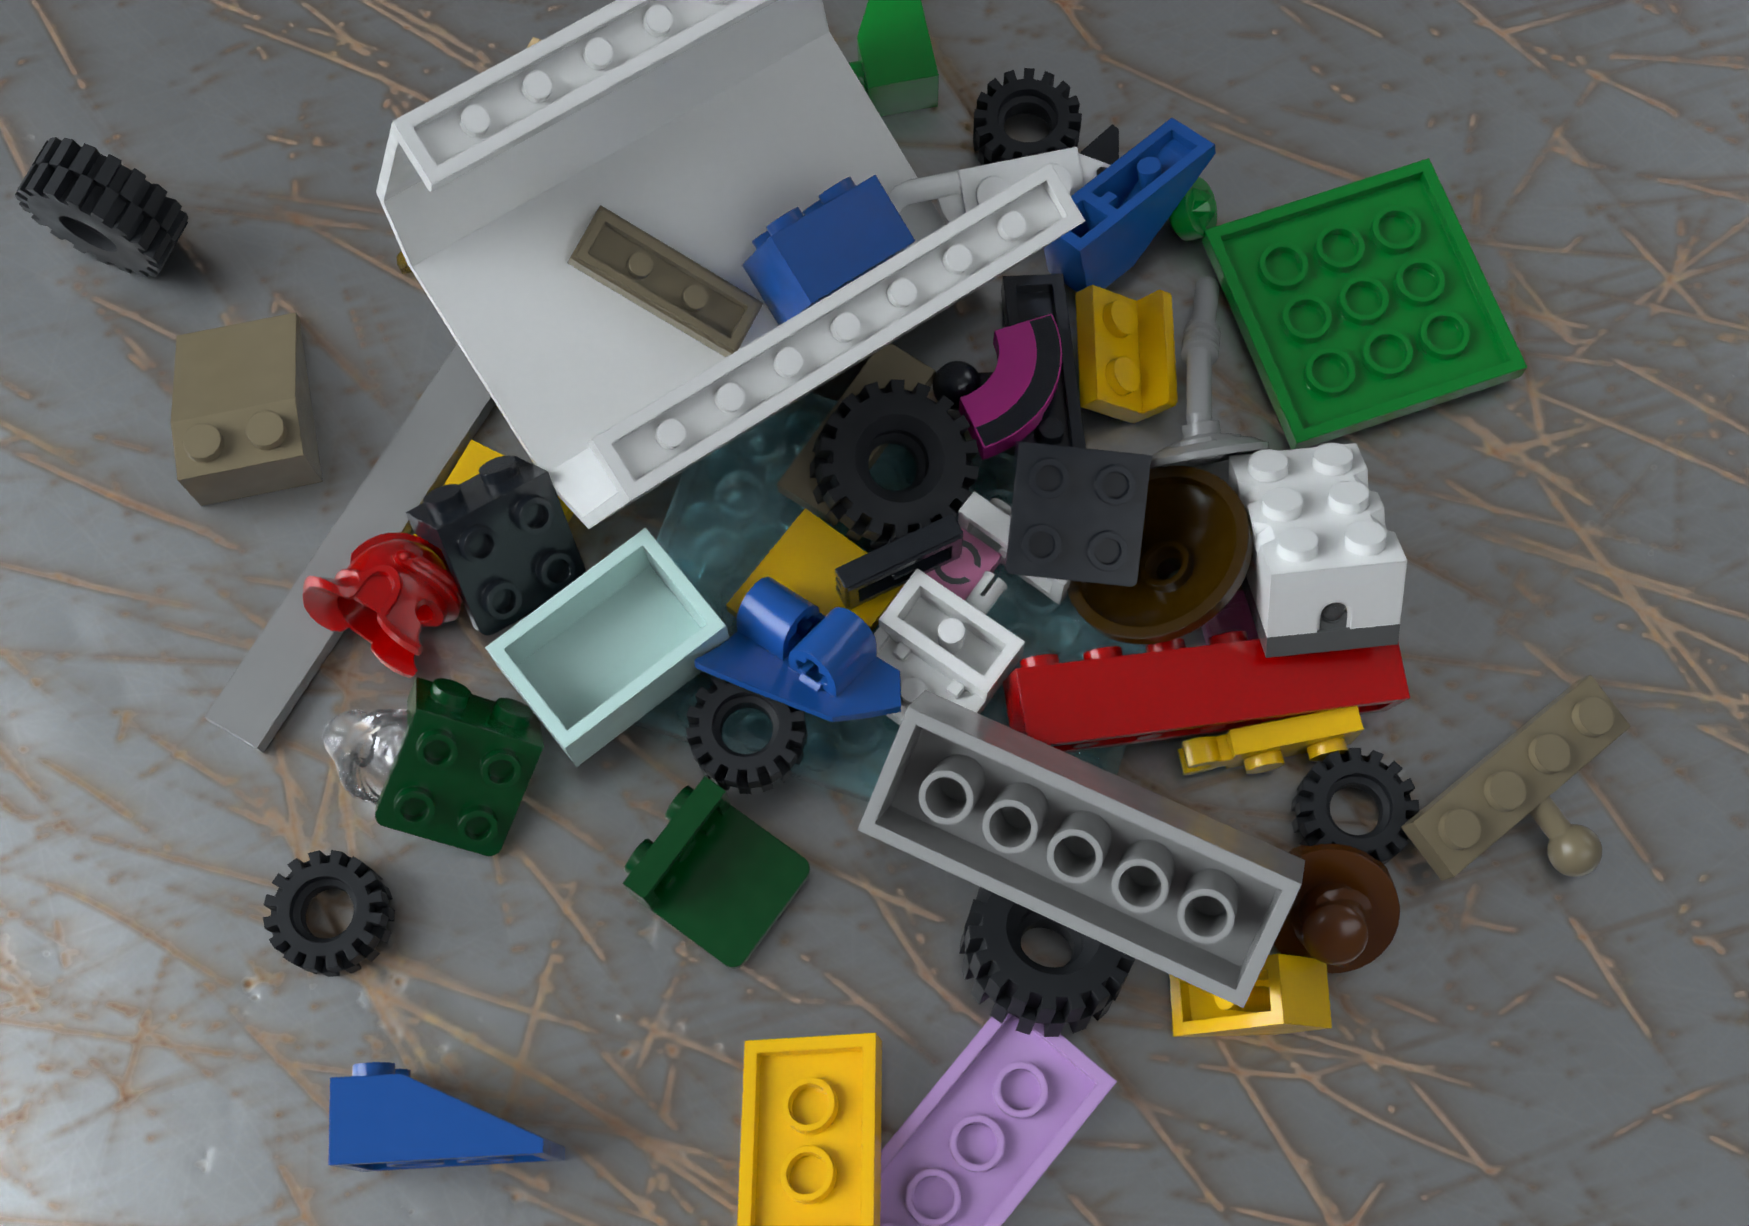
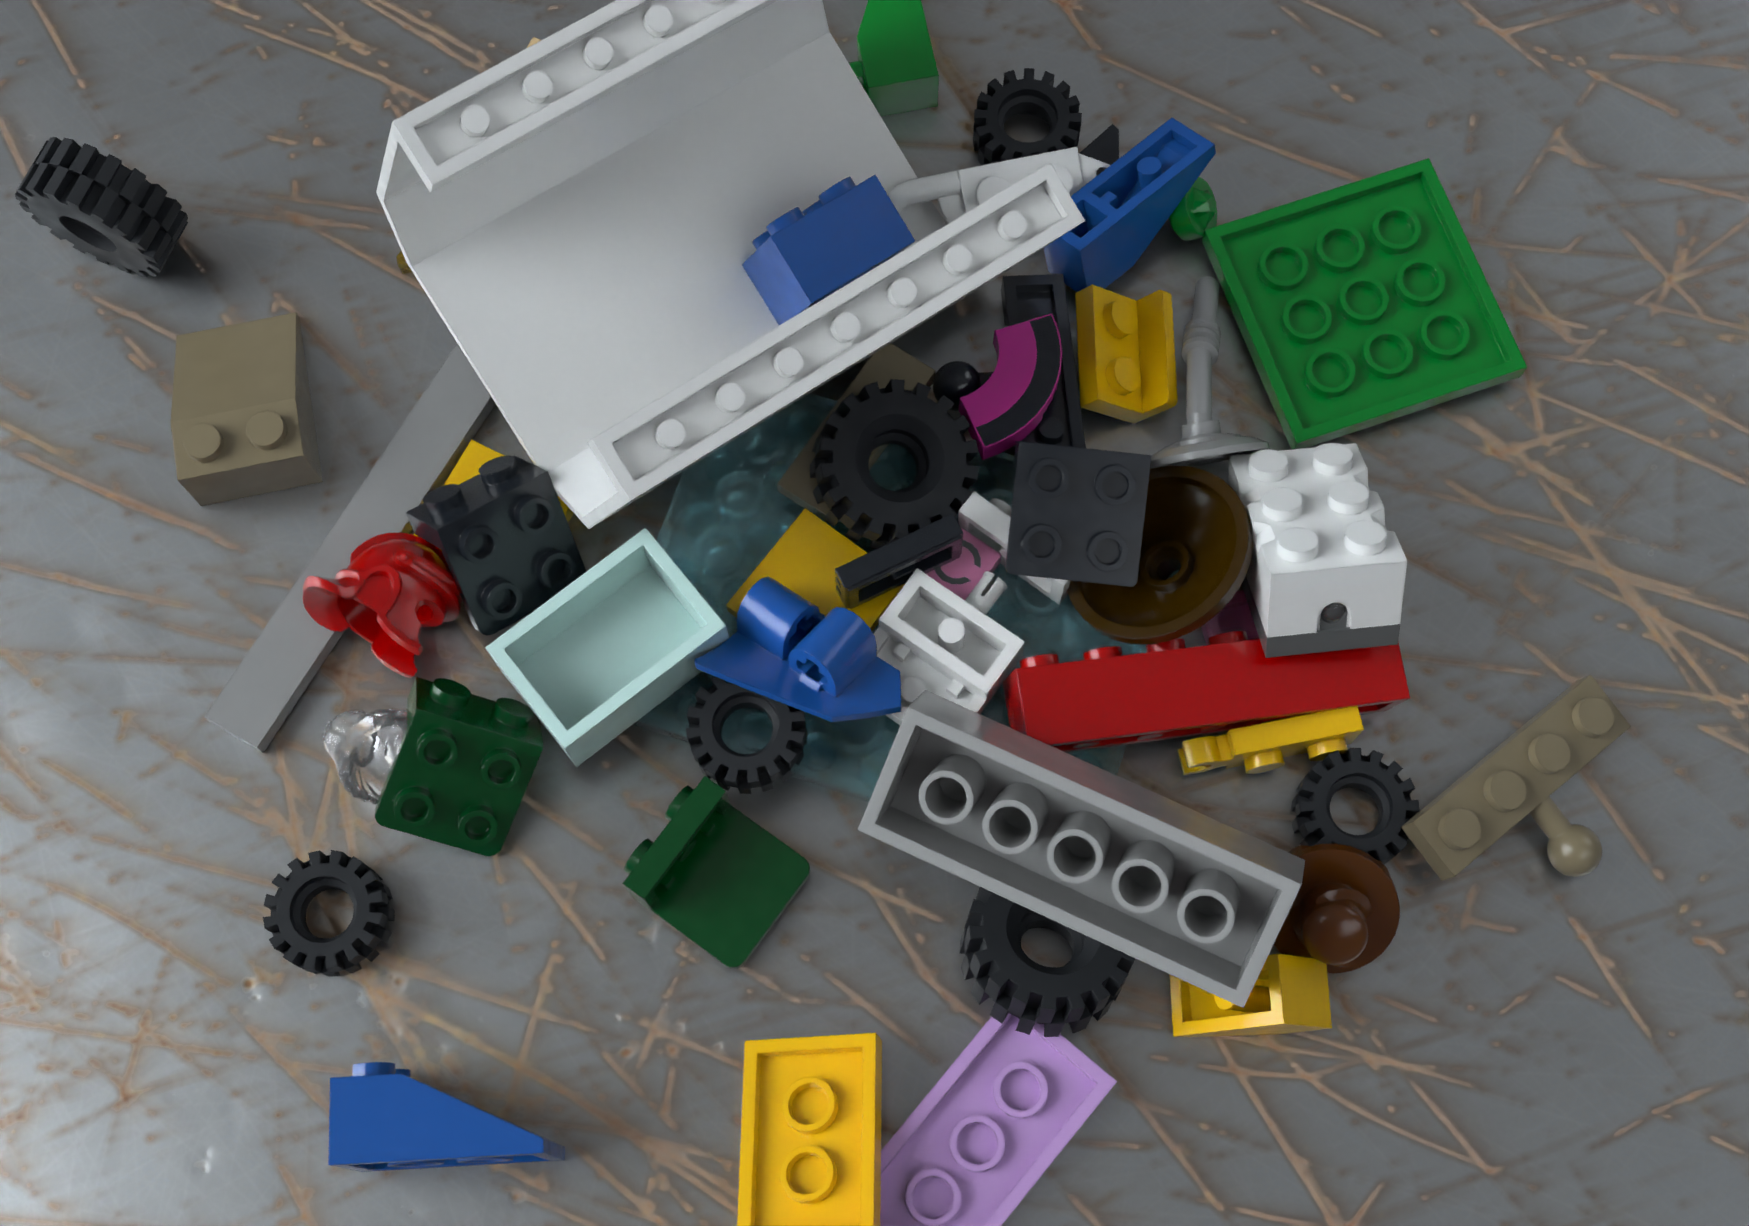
(665, 282): dark tan tile -> none

